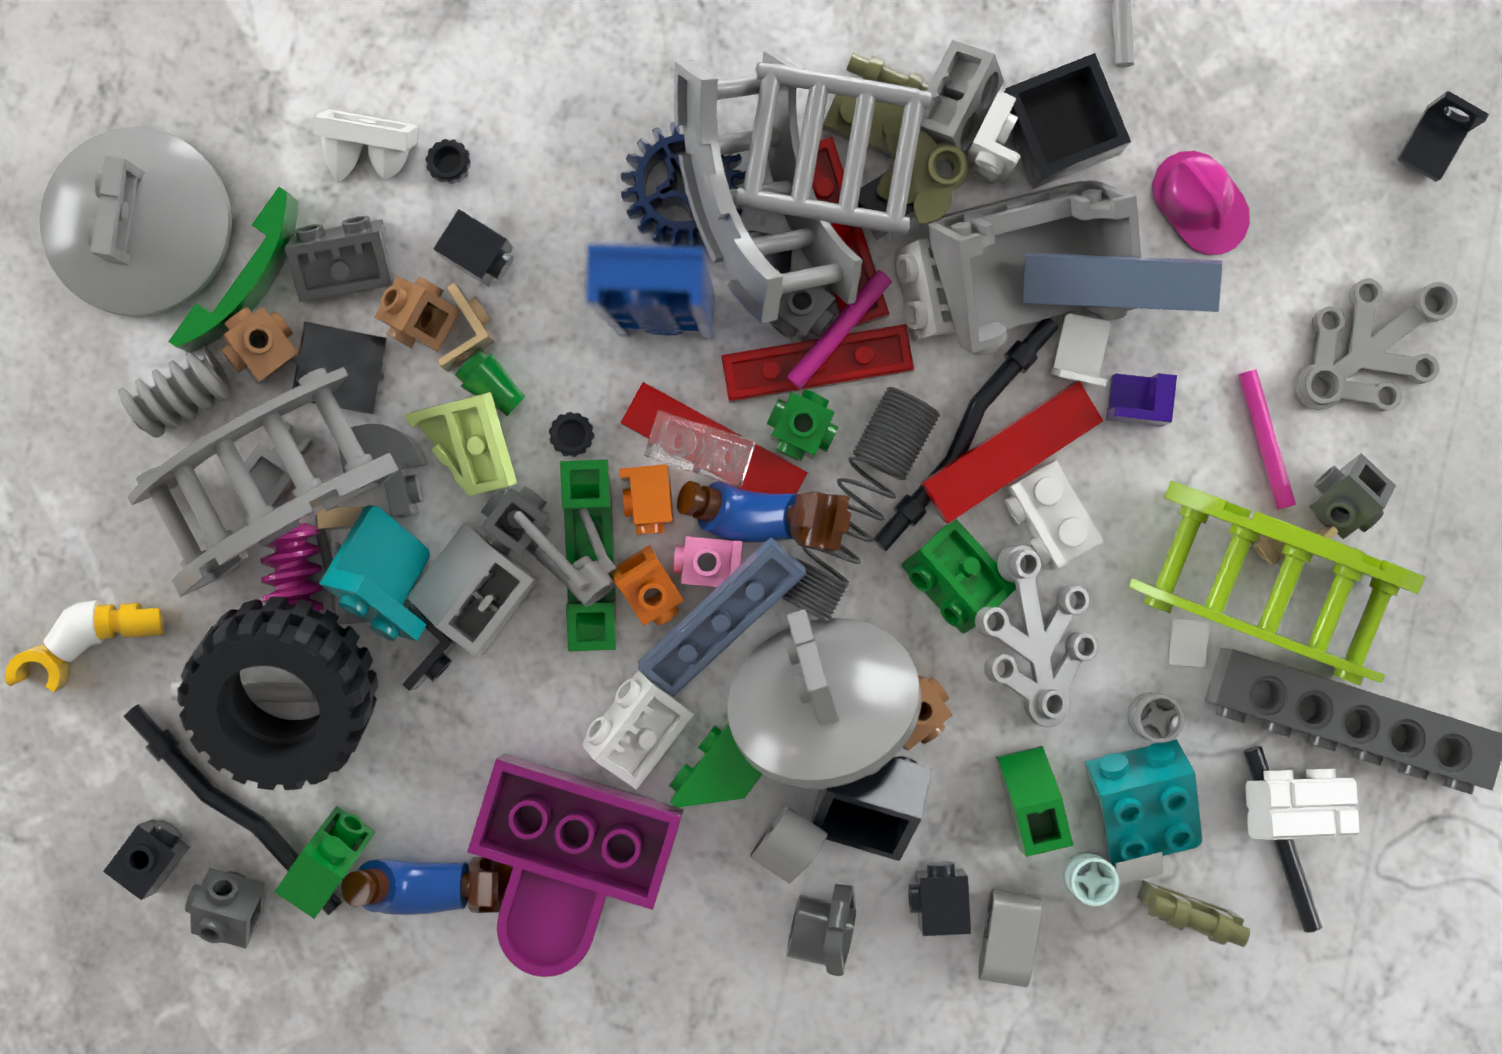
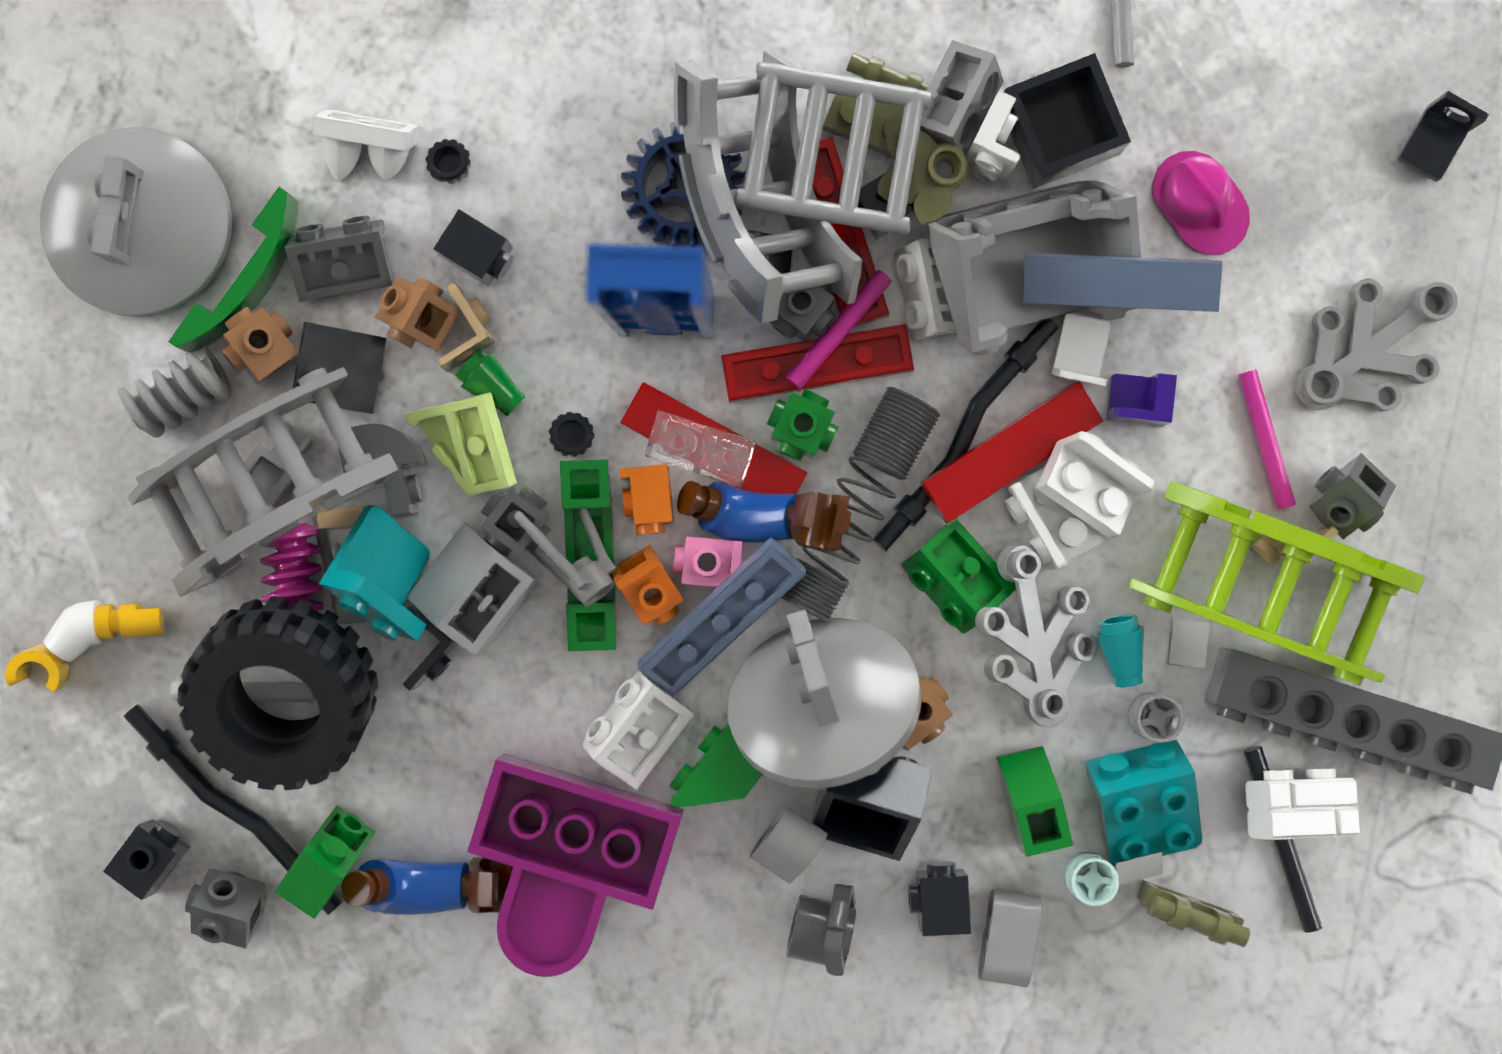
(1093, 482): none -> white bracket
(1123, 649): none -> teal cone

